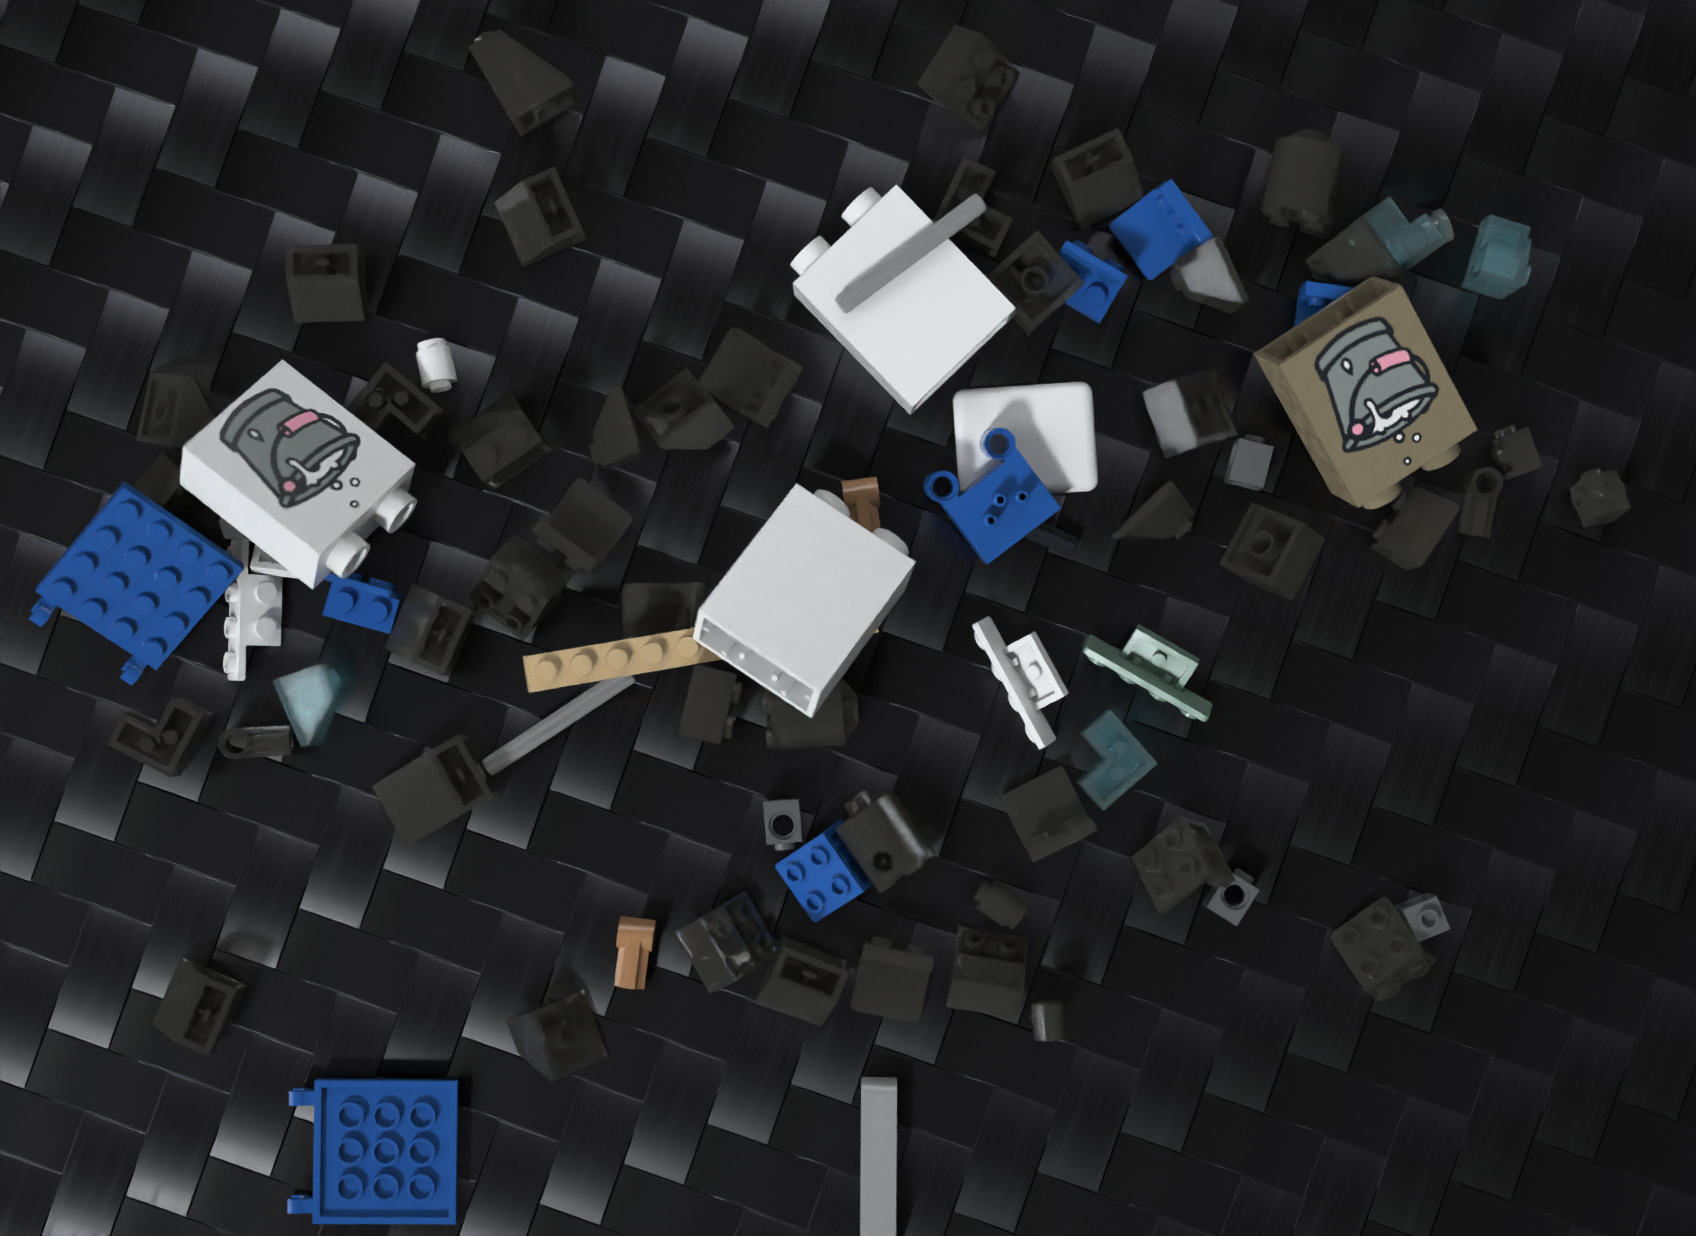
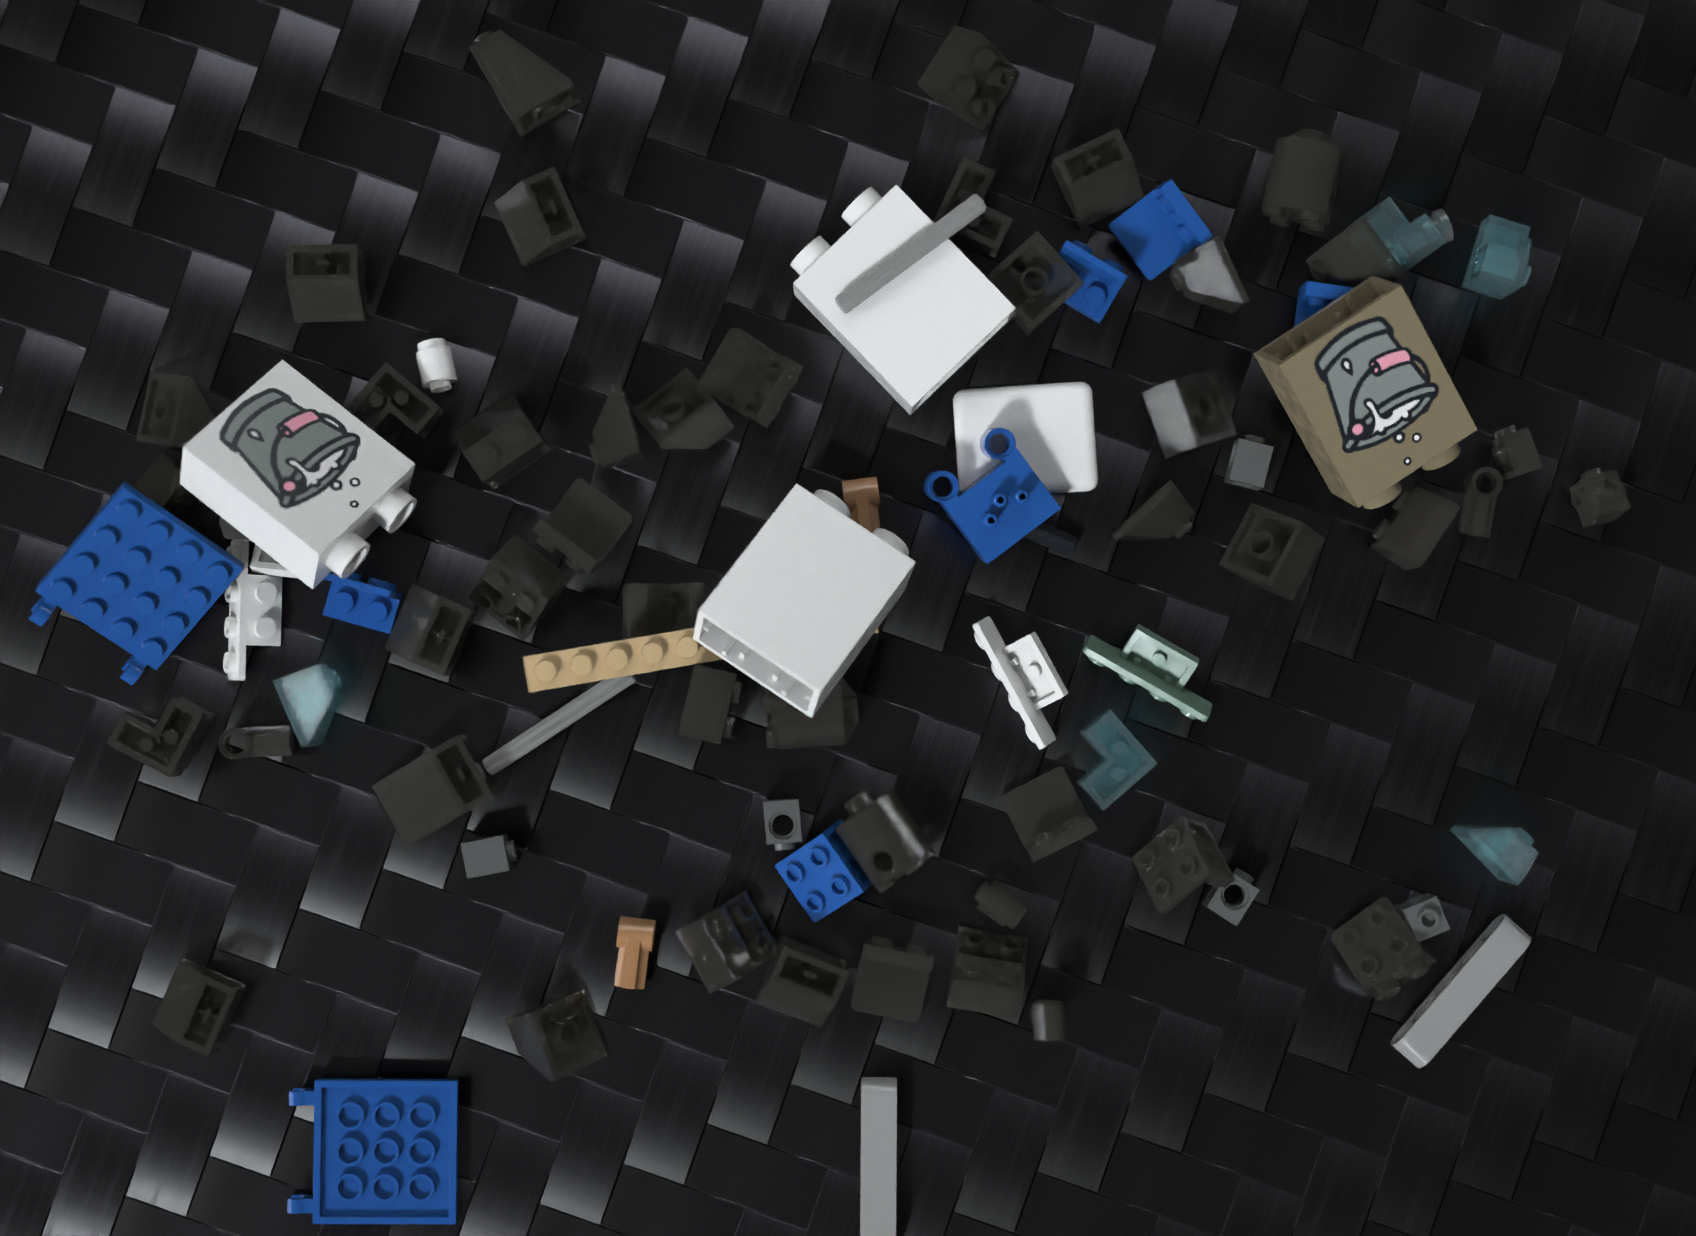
(489, 855): none -> dark grey brick
(1461, 991): none -> light grey beam
(1500, 848): none -> clear light blue slope

